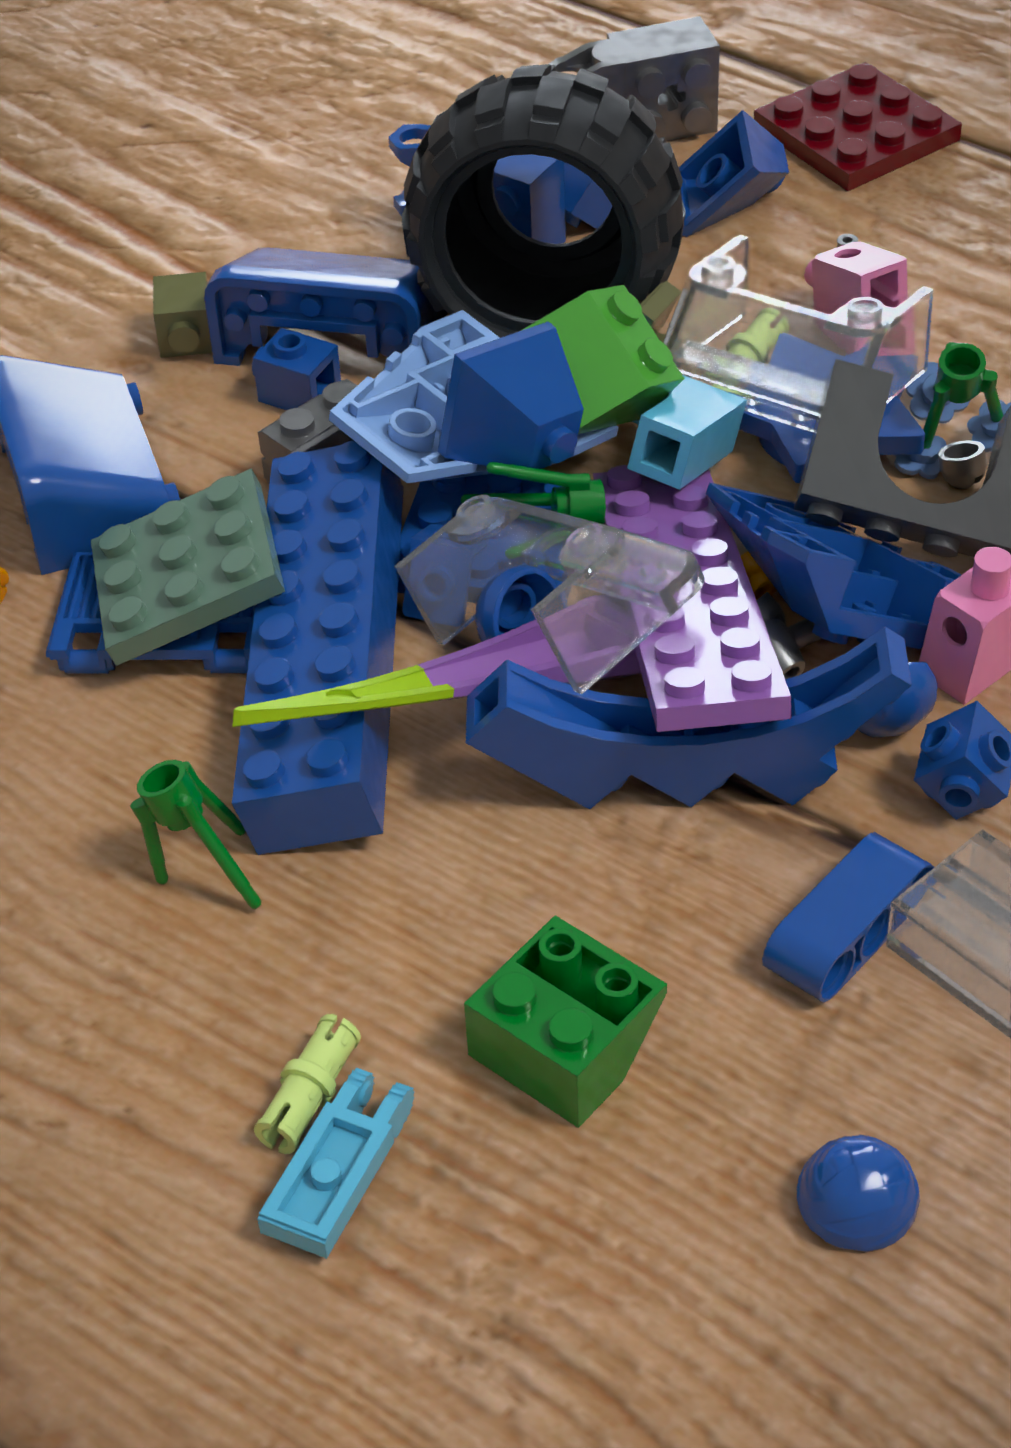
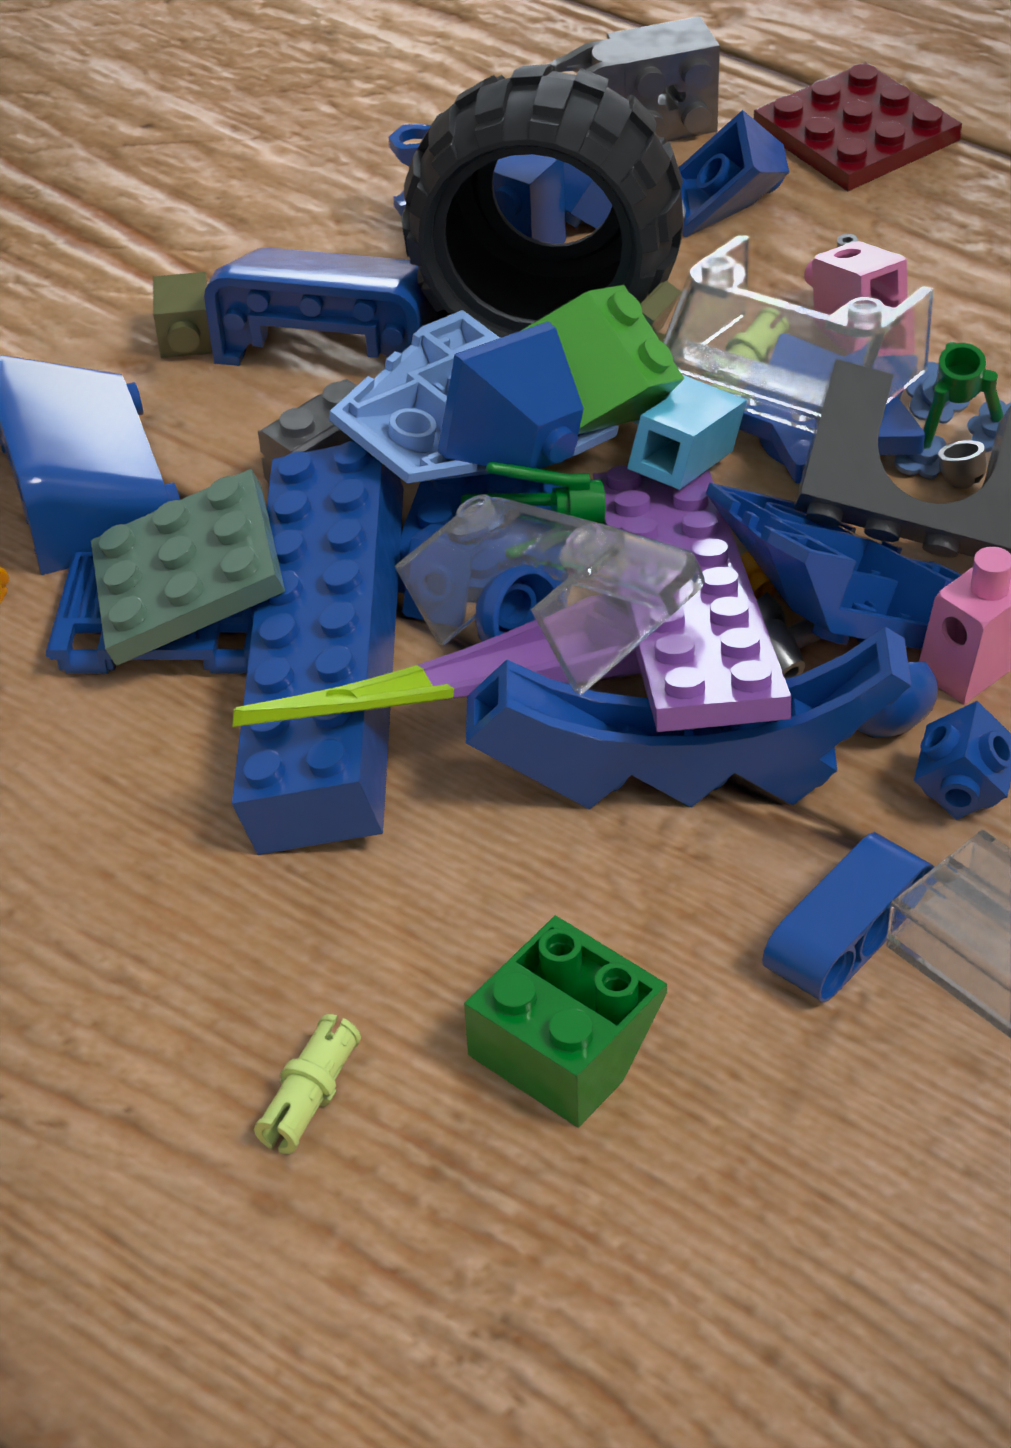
(173, 799): green plant -> none
(294, 369): blue brick -> none
(334, 1166): medium azure hinge -> none
(858, 1193): blue piece -> none

